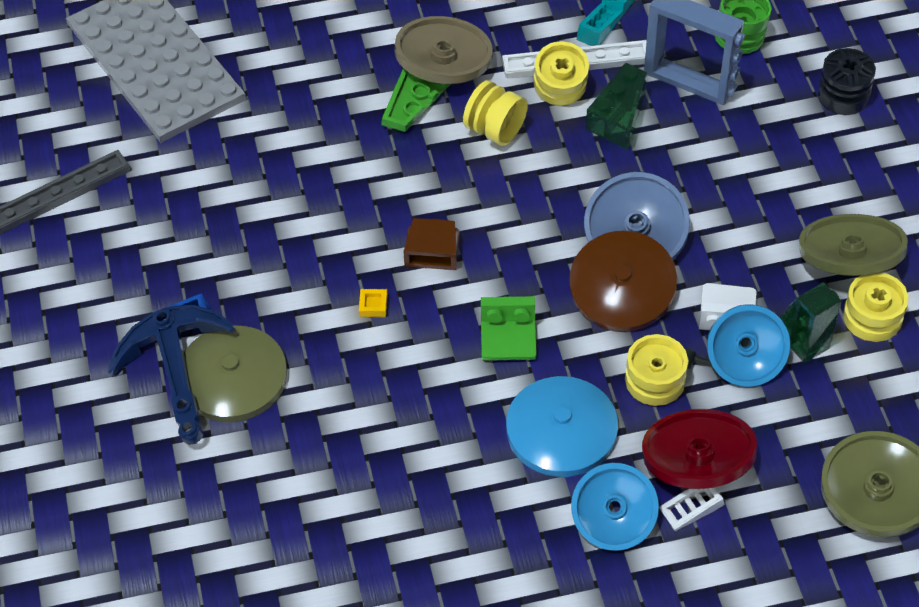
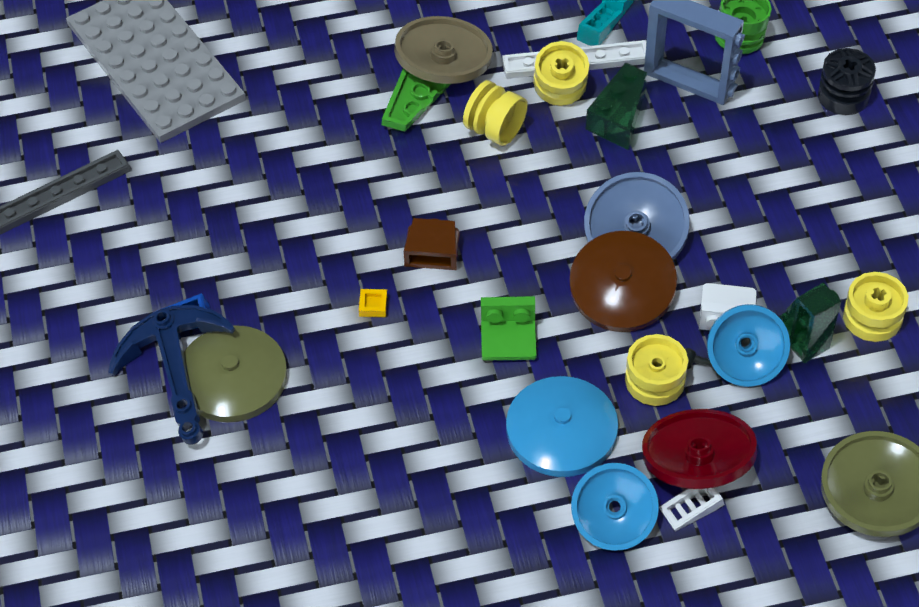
(853, 244): olive dish -> none

